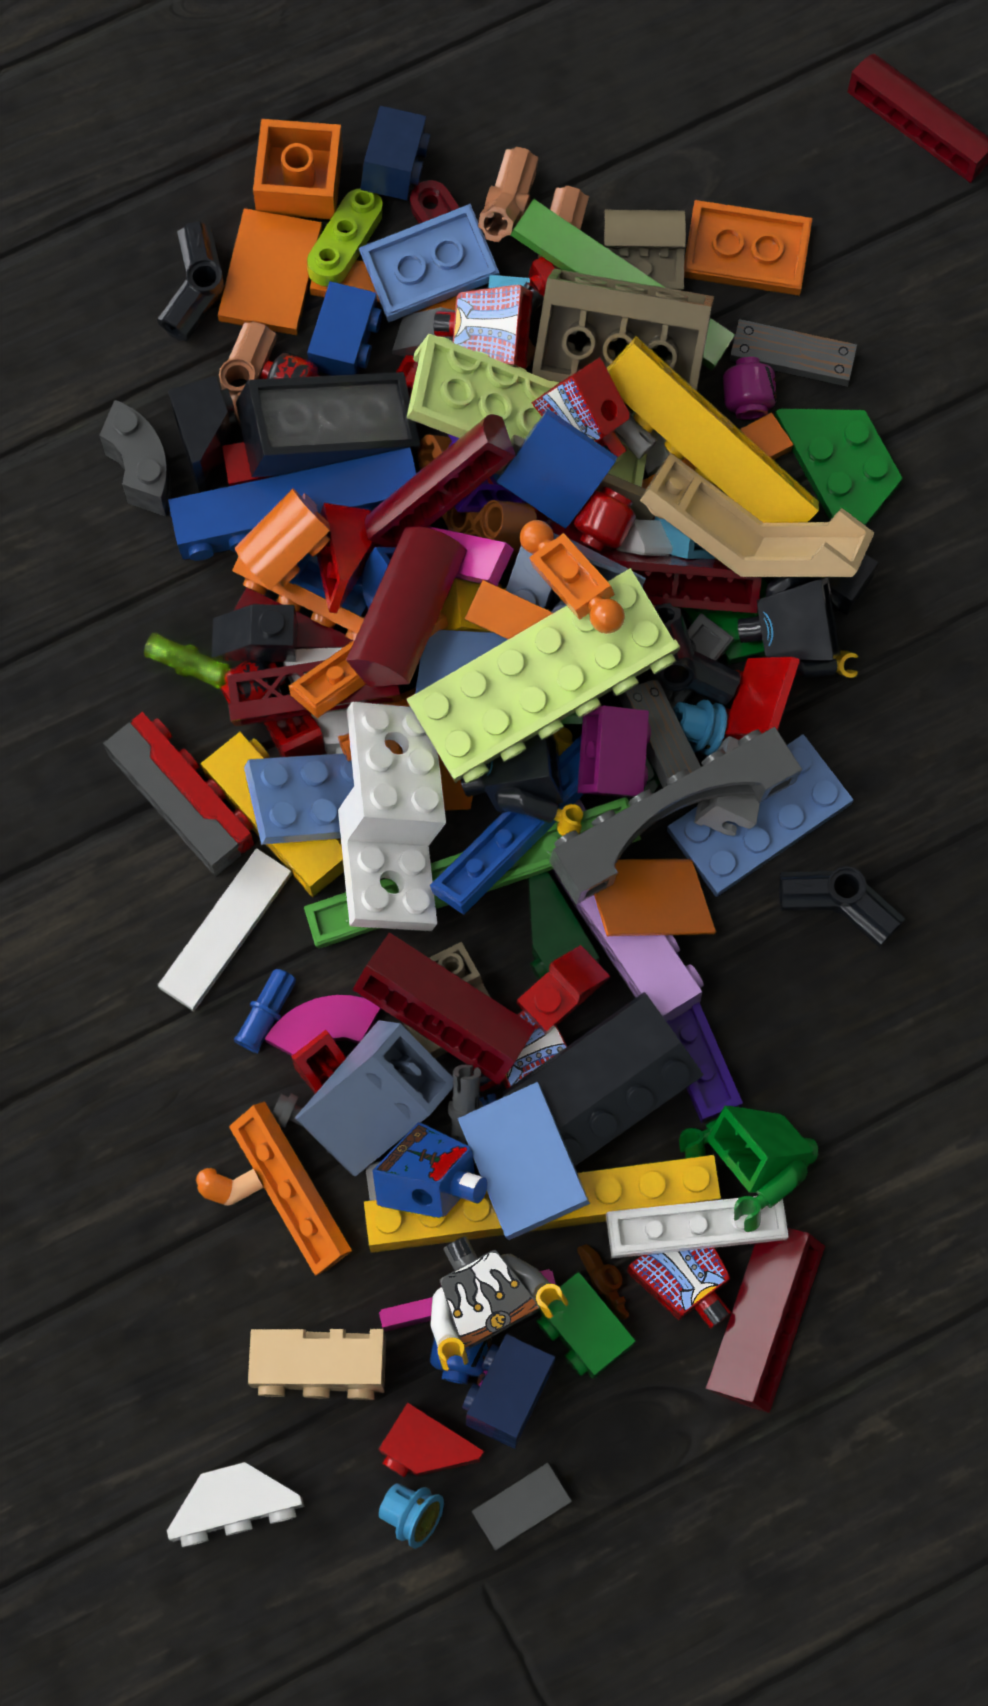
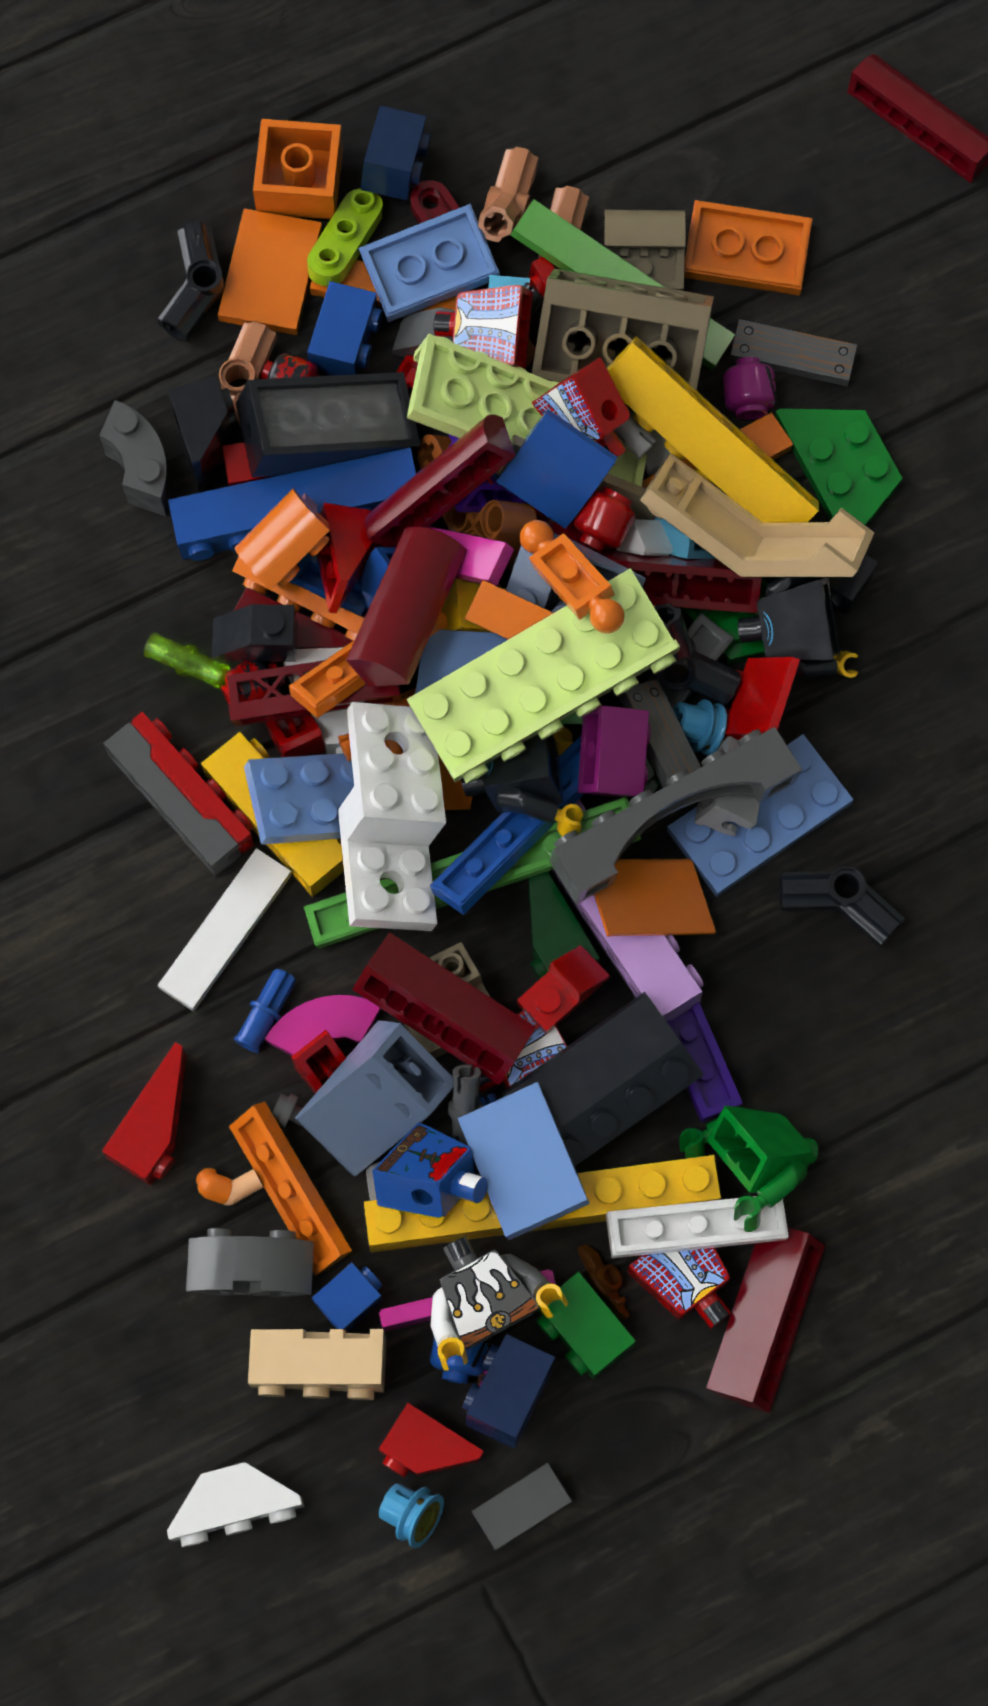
(149, 1129): none -> red slope
(250, 1264): none -> dark grey brick
(349, 1297): none -> blue brick

